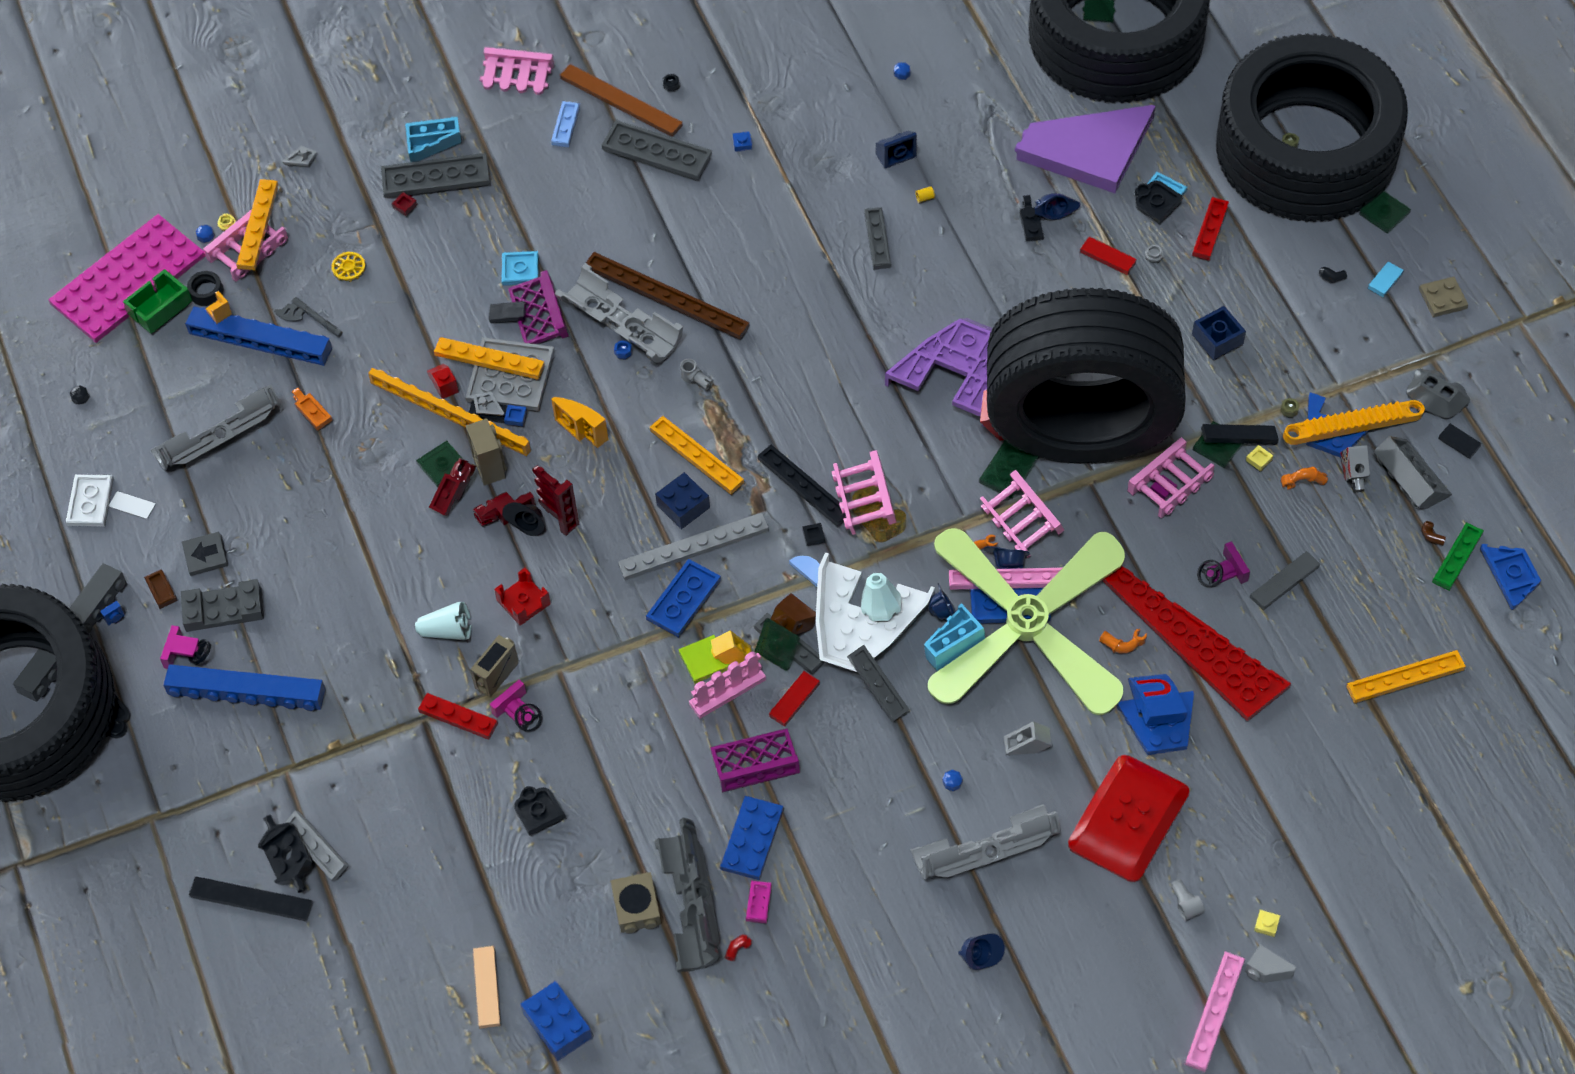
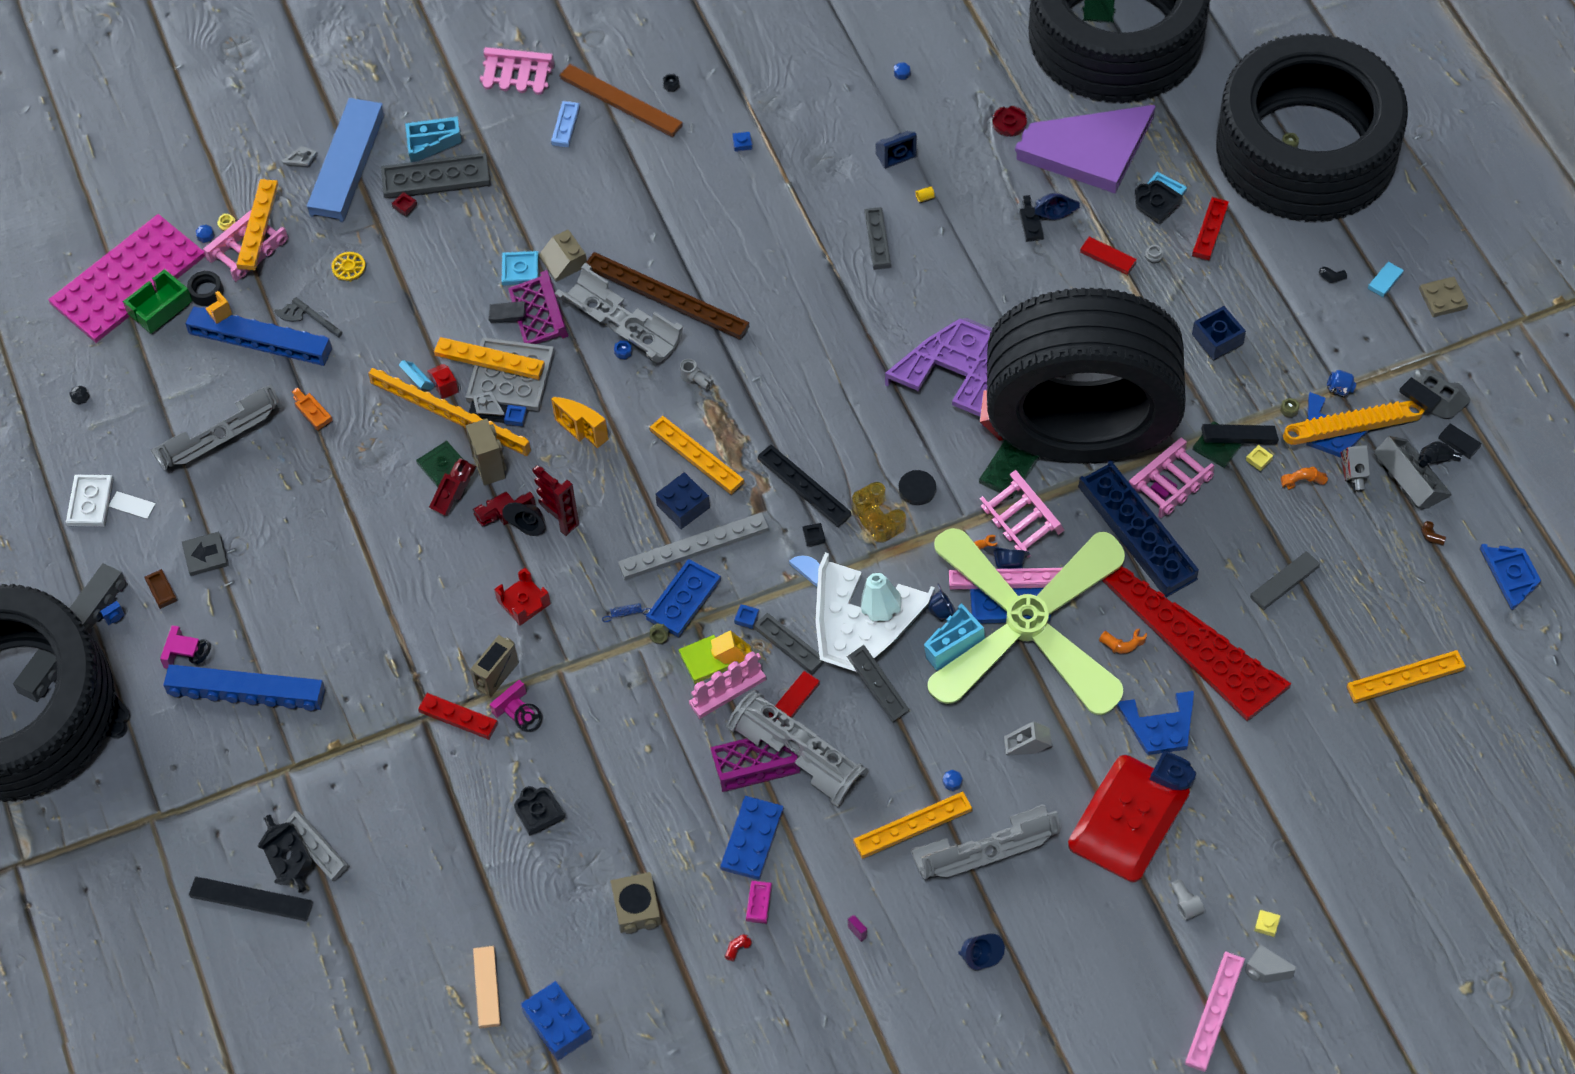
(221, 606): dark grey piece -> none
(346, 159): none -> medium blue tile
(416, 375): none -> medium azure tile
(446, 623): light aqua cone -> none
(562, 255): none -> dark tan slope
(626, 611): none -> blue piece
(656, 150): dark grey plate -> none
(659, 633): none -> olive tile
(685, 859): dark grey piece -> none
(746, 616): none -> blue plate
(777, 644): clear green plate -> none
(794, 615): reddish brown torso -> none
(830, 778): none -> light grey piece
(857, 928): none -> magenta tile
(881, 496): bright pink fence -> none
(912, 825): none -> light orange plate
(917, 487): none -> black tile
(1009, 121): none -> dark red tile
(1138, 530): none -> dark blue tile
(1157, 699): blue slope -> none
(1173, 772): none -> dark blue tile
(1232, 567): magenta piece -> none
(1341, 383): none -> blue head
(1385, 212): clear green plate -> none
(1420, 394): none -> black tile
(1437, 452): none -> black piece
(1457, 556): green tile -> none

